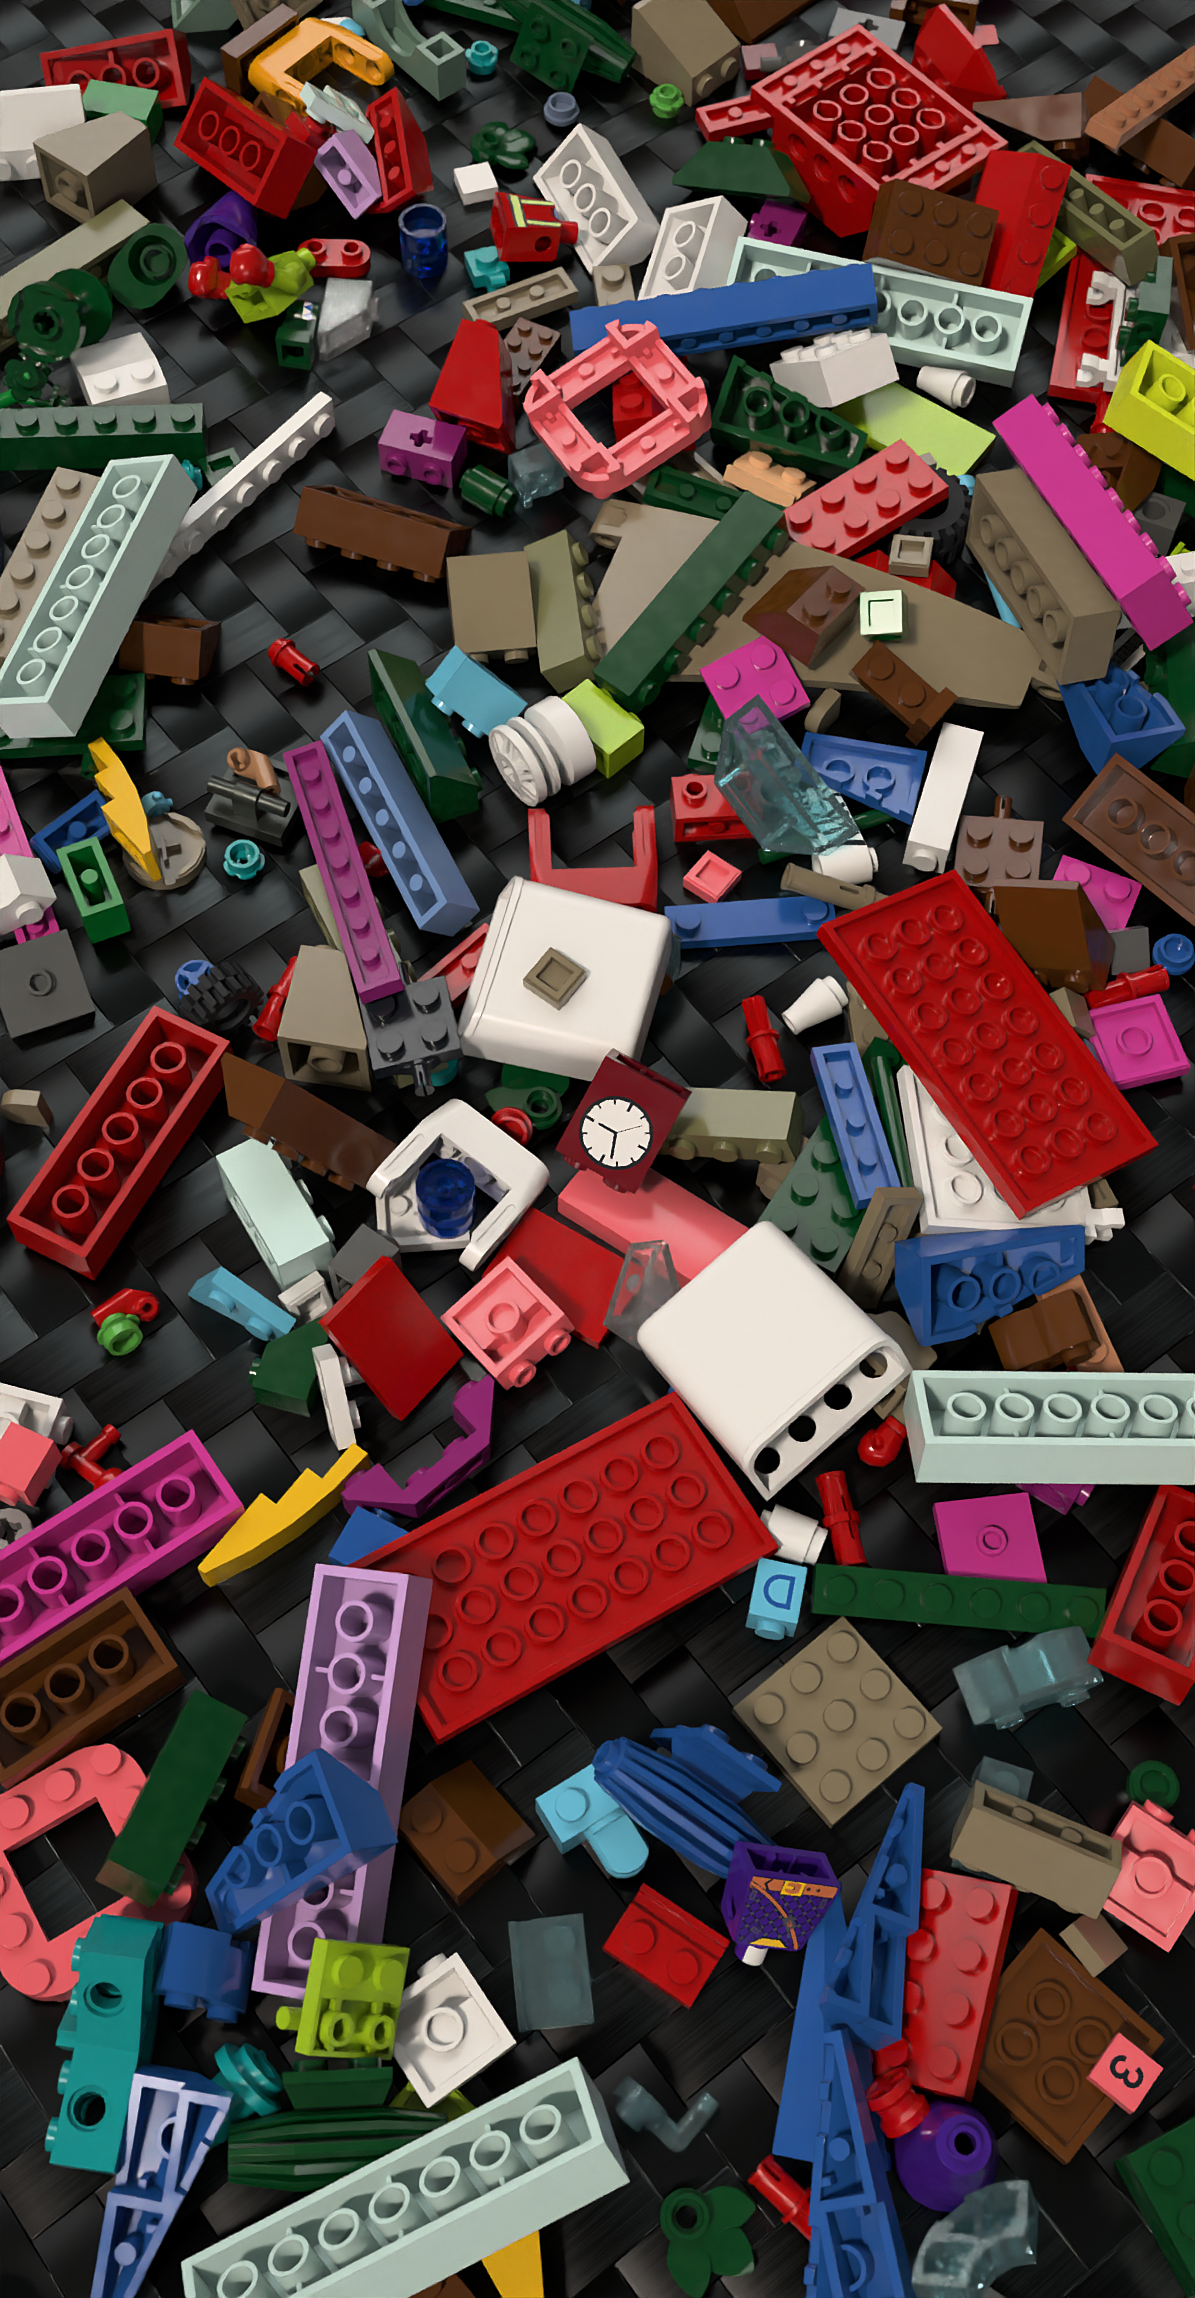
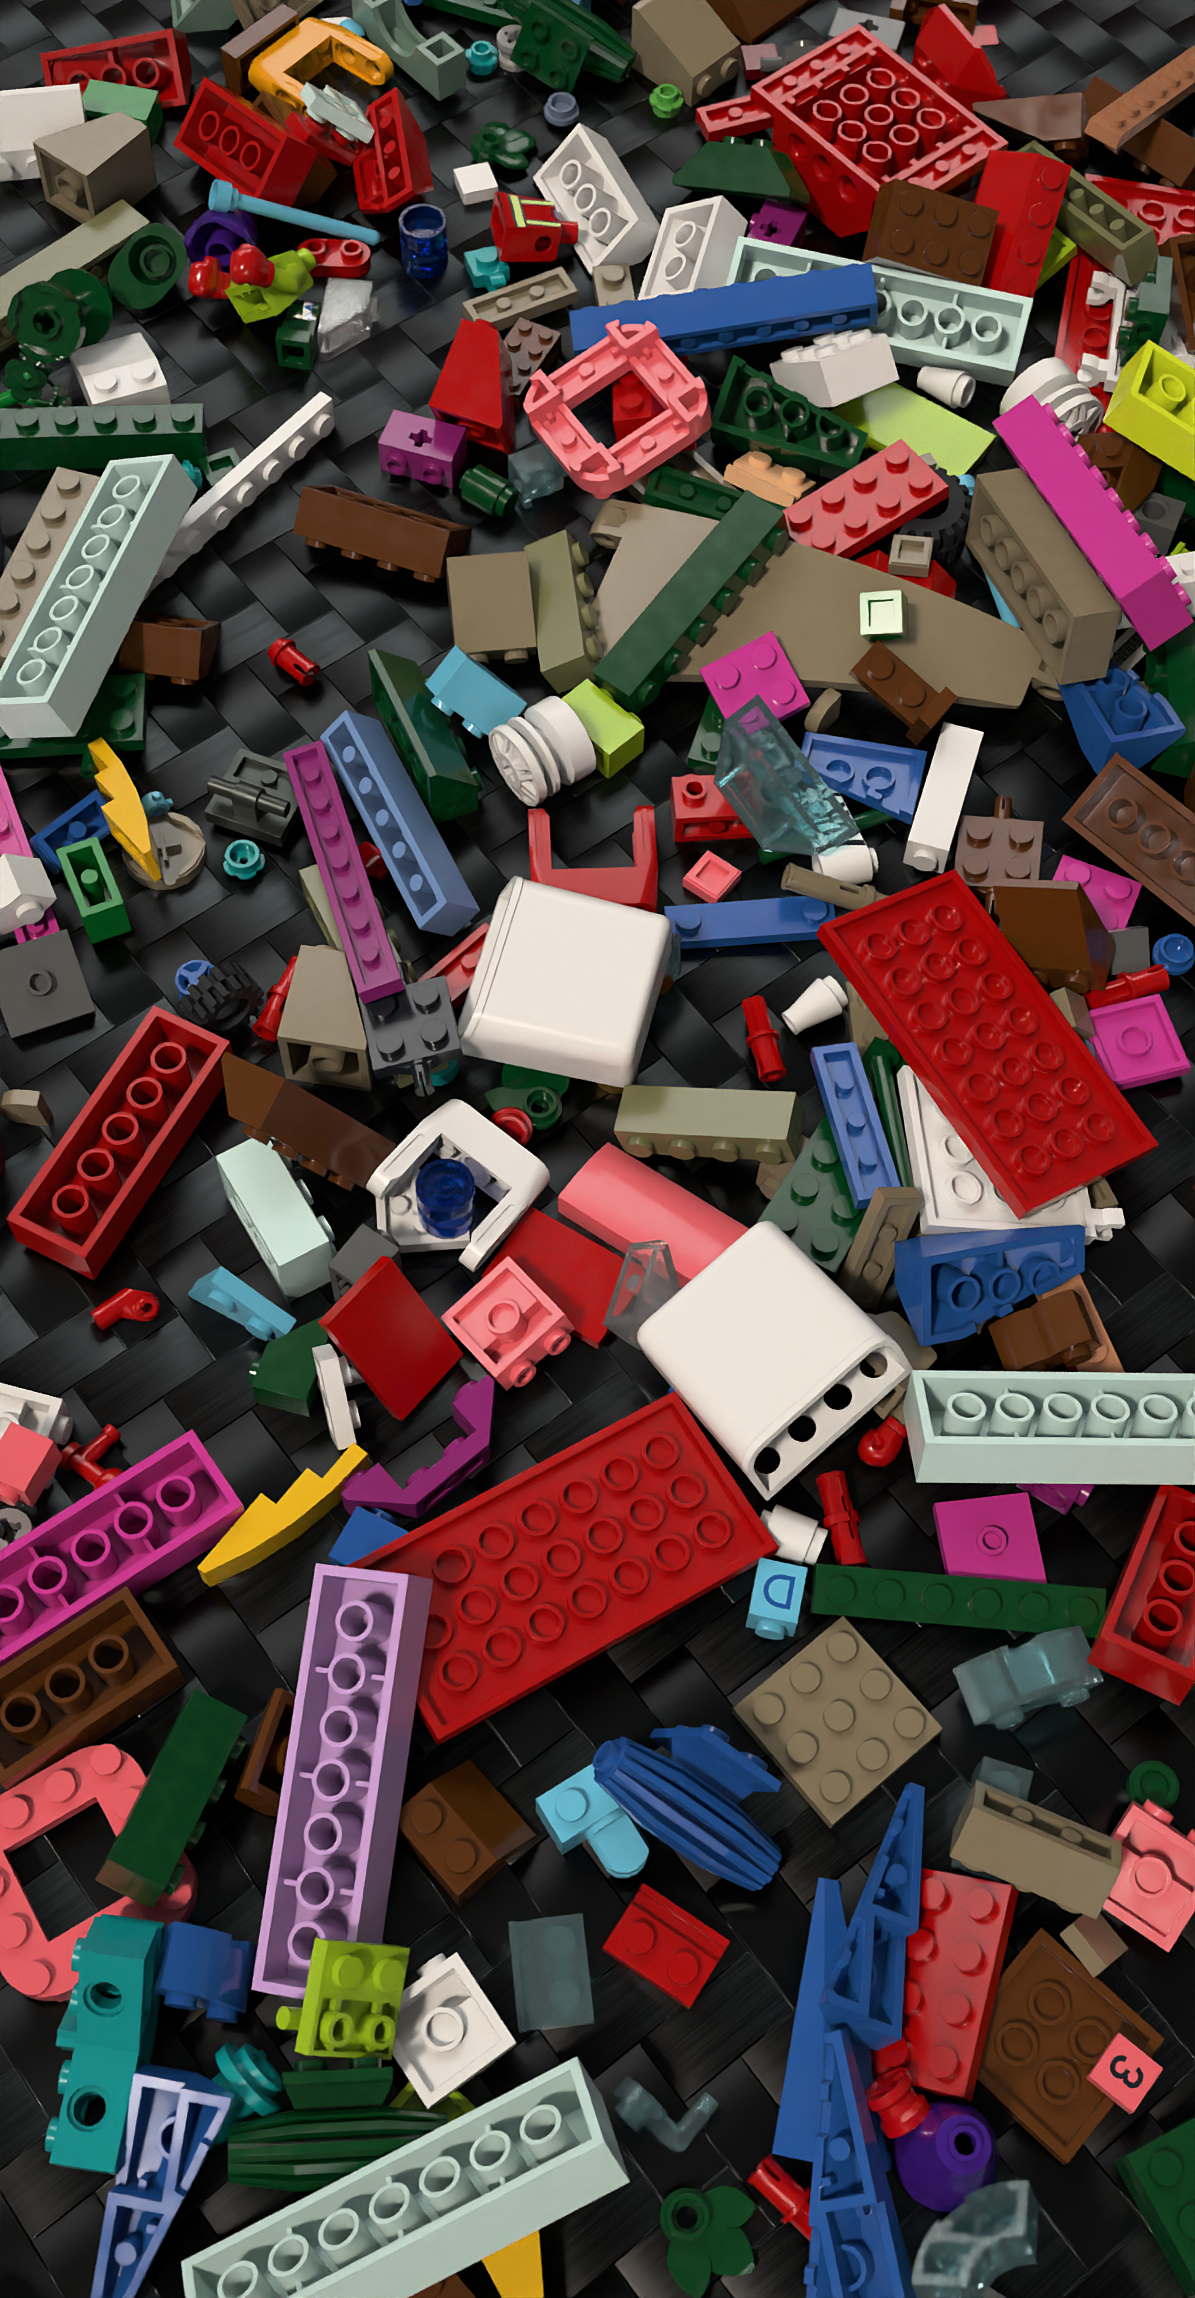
(120, 1333): bright green plate -> none
(226, 198): none -> medium azure piece
(255, 767): medium nougat arm -> none
(306, 1837): blue wedge -> none
(307, 1299): white tile -> none
(350, 171): lavender slope -> none
(506, 41): none -> light grey wheel
(554, 978): dark tan tile -> none
(622, 1122): dark red brick -> none
(775, 1898): dark purple torso -> none
(806, 610): reddish brown slope -> none
(1059, 386): none -> white wheel

